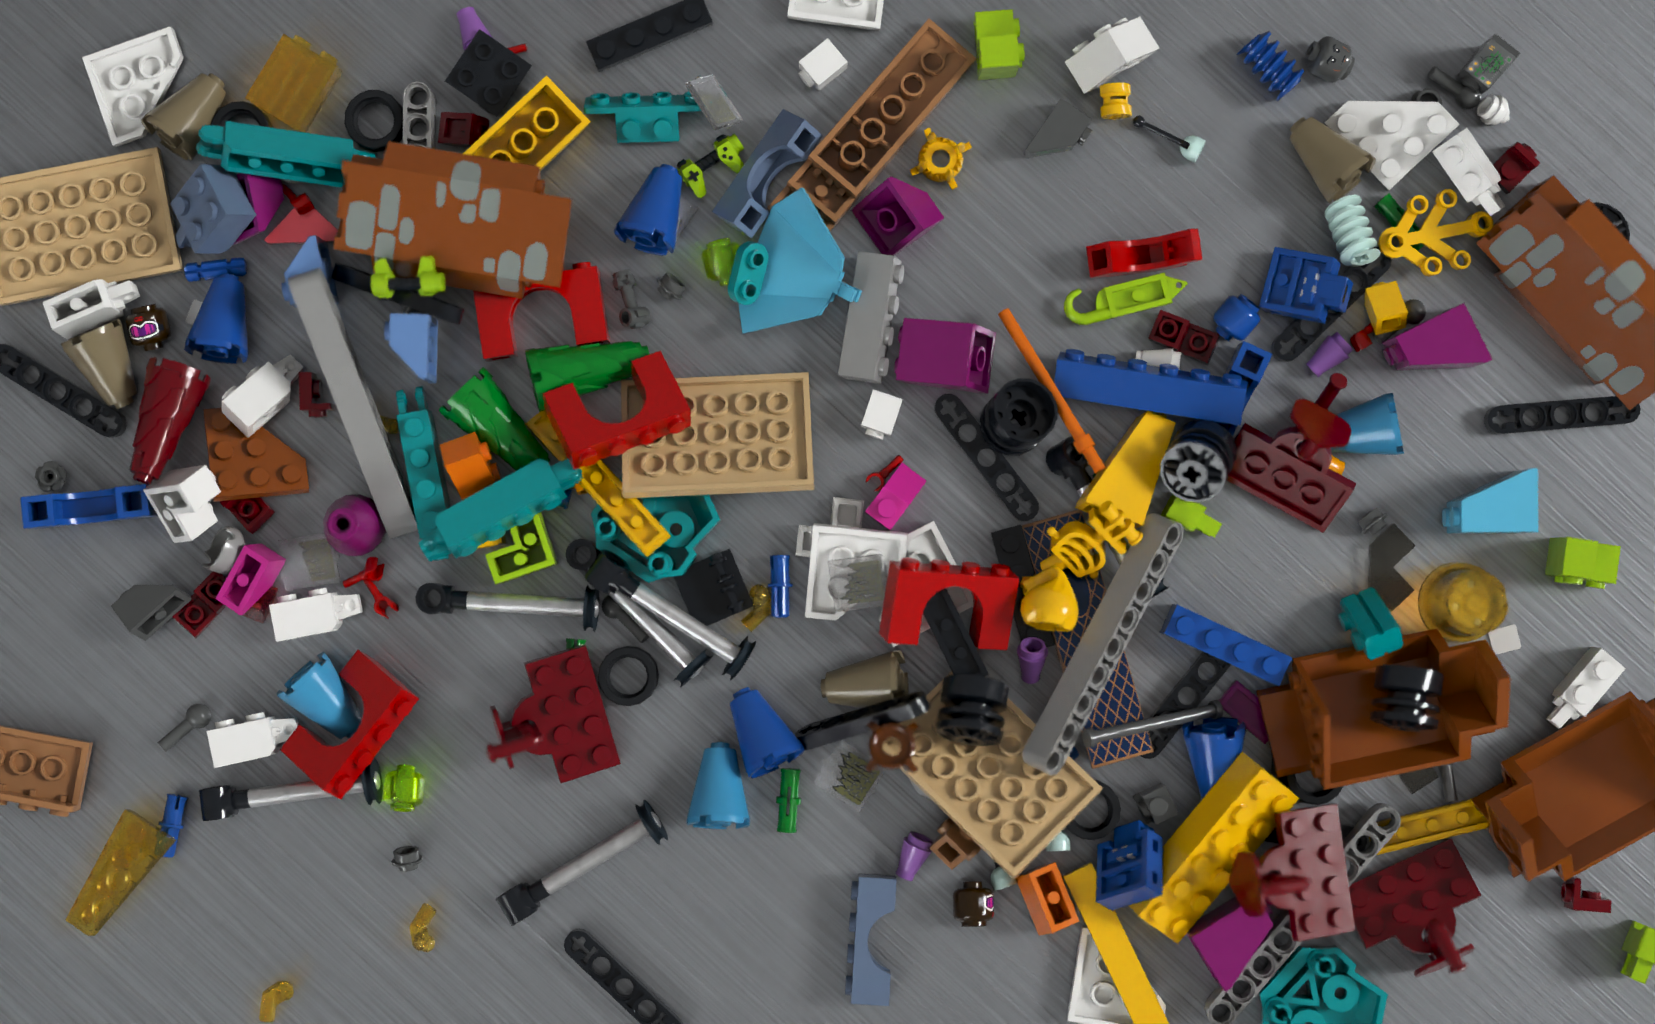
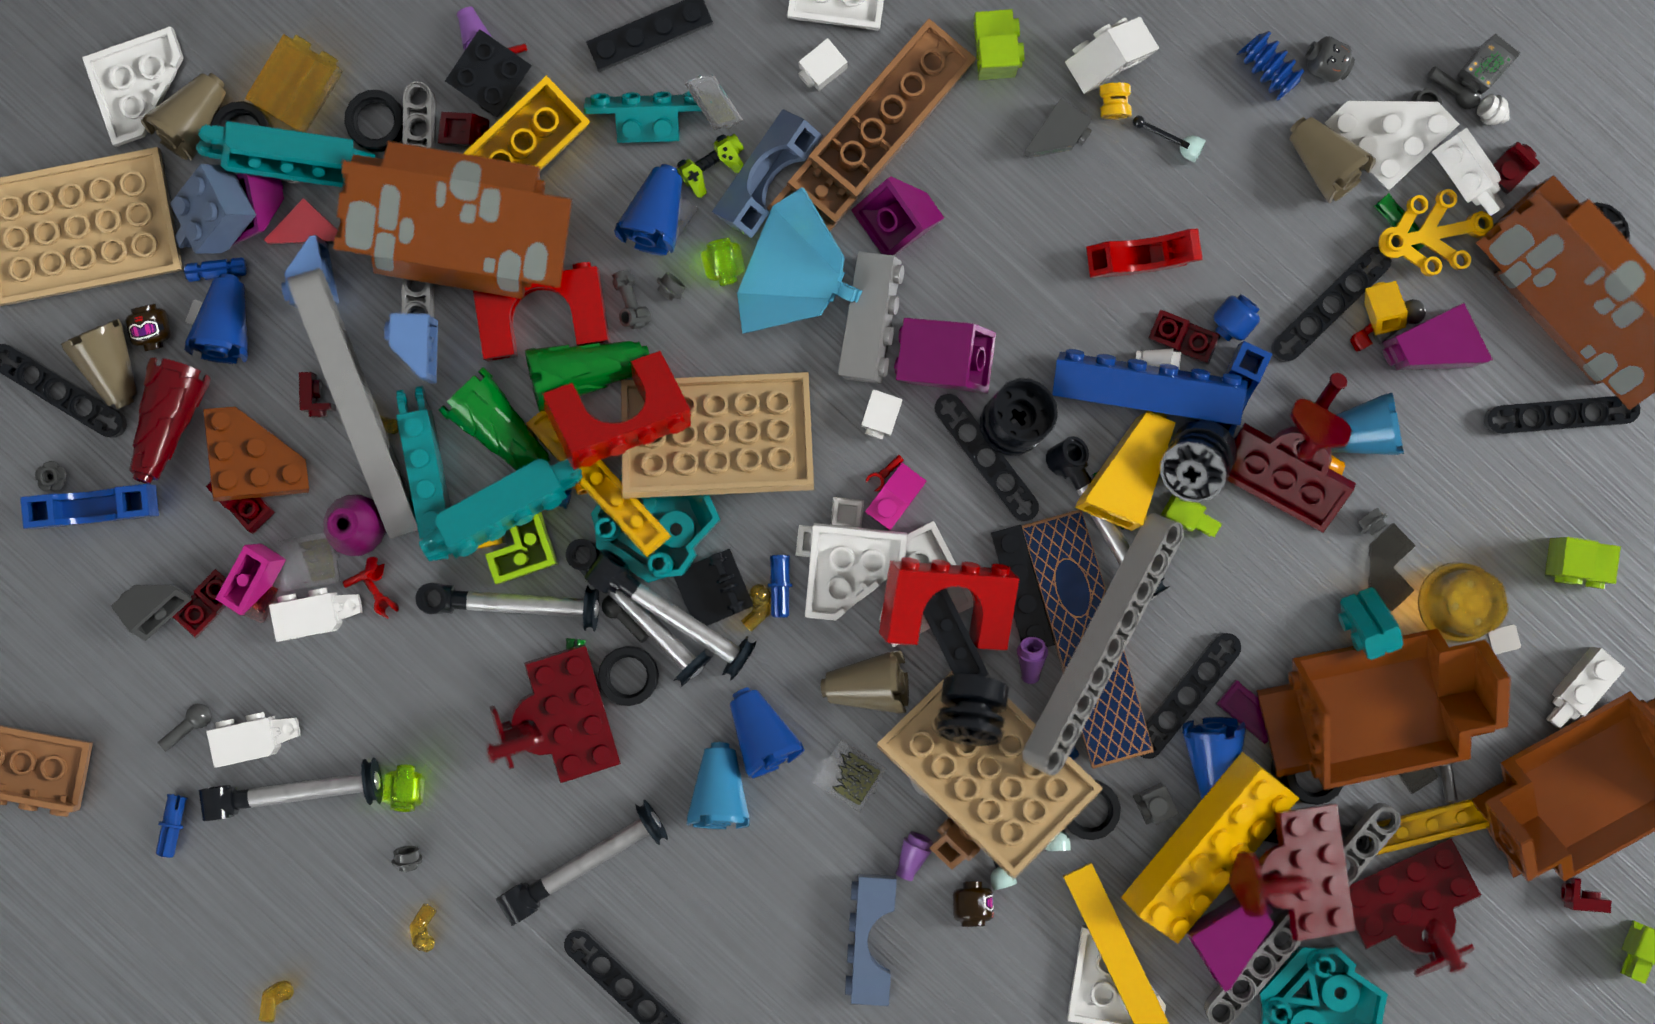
(88, 306): white hinge -> none
(122, 865): clear yellow wing -> none
(183, 501): white brick -> none
(224, 550): light grey hair -> none
(261, 395): white hinge -> none
(301, 203): red hand -> none
(323, 698): dark azure cone -> none
(385, 707): red arch -> none
(408, 298): black beam -> none
(427, 280): lime piece -> none
(469, 464): orange brick -> none
(748, 273): teal plate -> none
(787, 822): green pin -> none
(855, 722): black beam -> none
(857, 582): clear piece -> none
(888, 731): reddish brown piece -> none
(936, 173): yellow piece -> none
(1047, 899): orange brick -> none
(1049, 601): yellow piece -> none
(1078, 539): yellow torso -> none
(1083, 442): orange bar -> none
(1092, 737): dark grey bar -> none
(1126, 298): lime plate -> none
(1130, 866): blue piece -> none
(1226, 644): blue arch -> none
(1304, 286): blue piece -> none
(1329, 354): medium lavender cone -> none
(1350, 231): light aqua piece -> none
(1406, 697): black wheel -> none
(1496, 507): medium azure slope -> none

